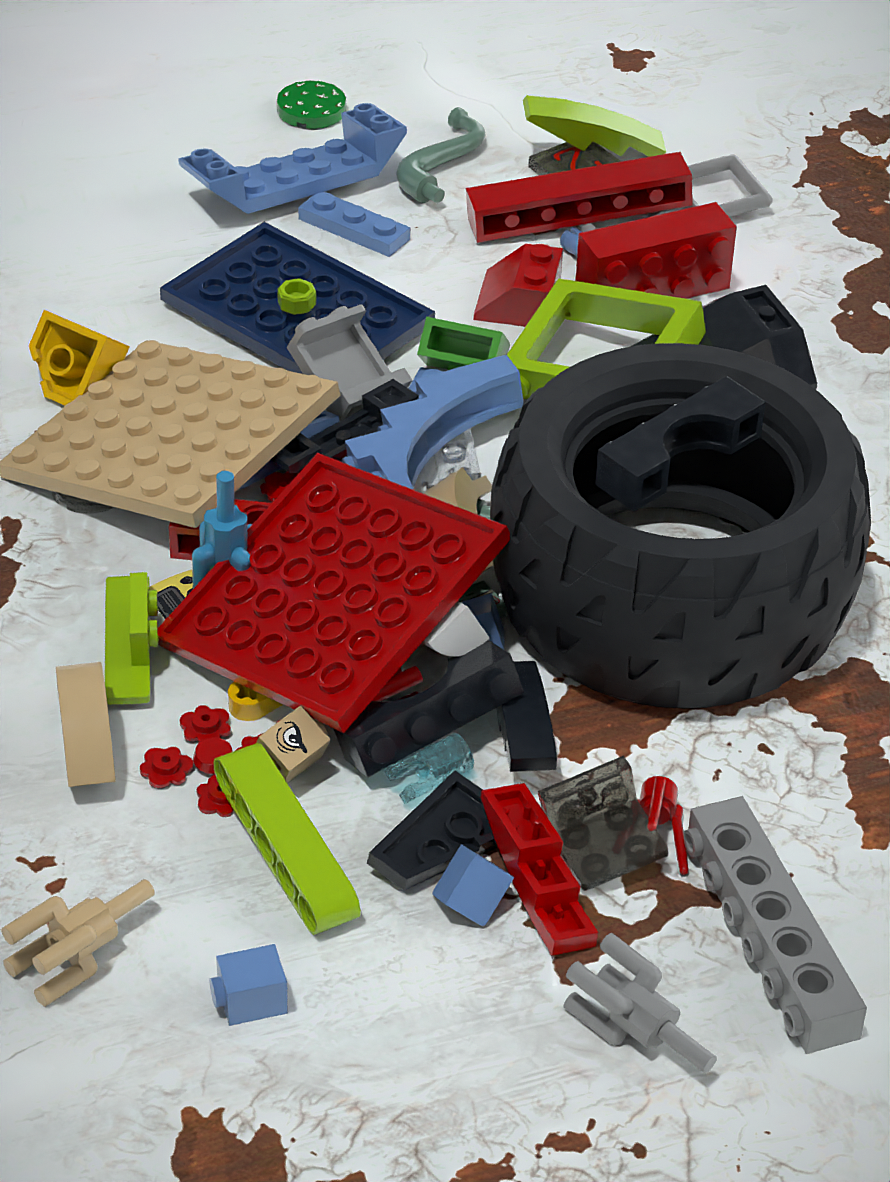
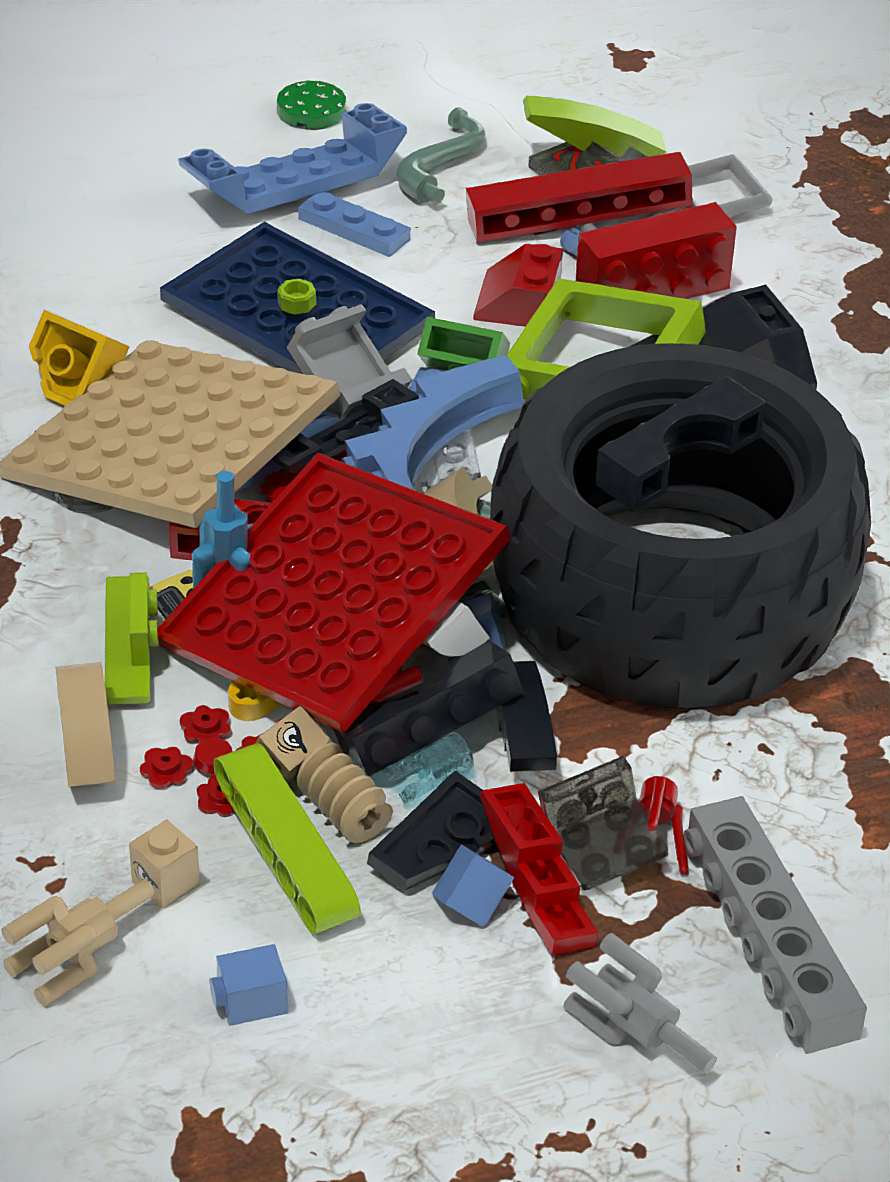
(166, 861): none -> tan brick
(344, 793): none -> tan piece

